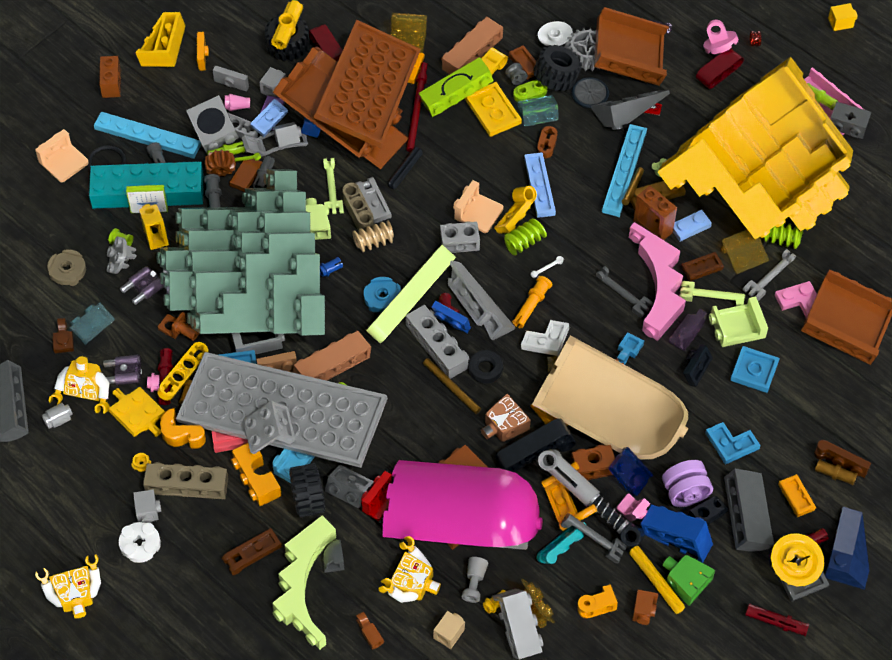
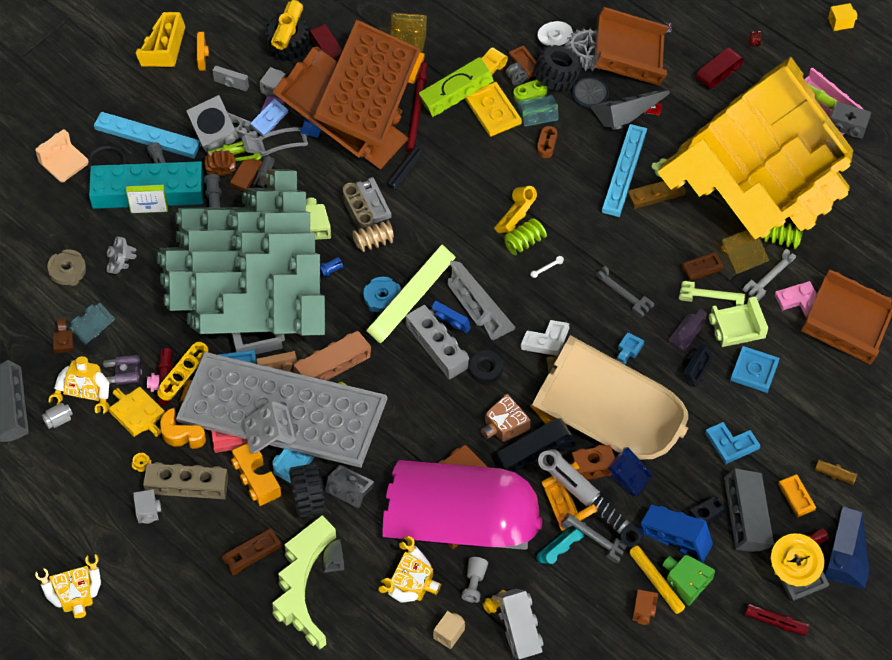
(110, 76): dark orange brick -> none
(115, 232): lime bush -> none
(139, 531): white plate -> none
(145, 282): clear purple piece -> none
(151, 218): yellow torso -> none
(179, 326): dark orange bracket -> none
(235, 102): bright pink cone -> none
(287, 134): light grey brick -> none
(332, 203): yellowish green hinge -> none
(369, 631): dark orange bar -> none
(375, 501): red bracket -> none
(445, 300): dark red arm -> none
(452, 386): pearl gold bar -> none
(459, 240): light grey brick -> none
(473, 45): nougat brick -> none
(477, 208): light nougat bracket -> none
(536, 295): light orange pin -> none
(539, 180): light blue plate -> none
(542, 611): clear yellow hinge -> none
(597, 604): light orange leg -> none
(631, 189): pearl gold bar -> none
(633, 509): bright pink bracket -> none
(646, 203): dark orange window -> none
(660, 259): bright pink arch -> none
(687, 483): lavender wheel -> none
(691, 225): light blue plate -> none
(719, 41): bright pink tile -> none
(842, 457): reddish brown plate -> none

